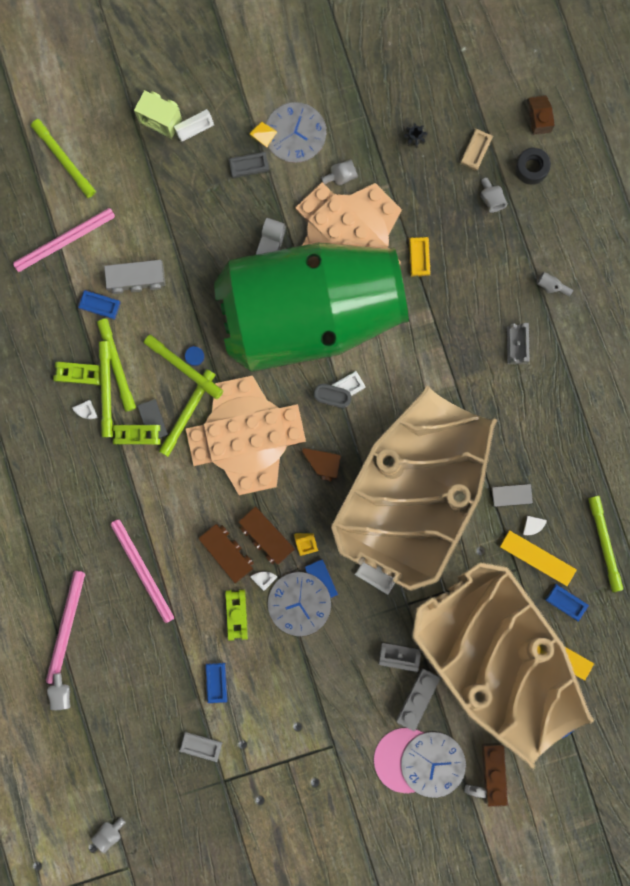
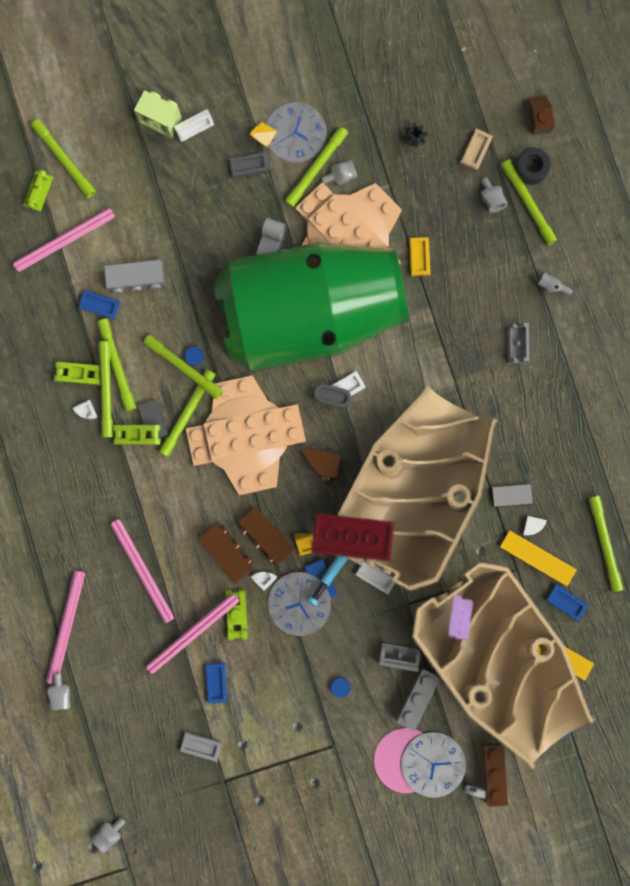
(38, 190): none -> lime hinge
(192, 633): none -> bright pink axle
(334, 142): none -> lime piece
(334, 568): none -> medium azure piece
(340, 687): none -> blue tile
(353, 537): none -> dark red tile
(460, 618): none -> lavender bracket
(544, 228): none -> lime piece

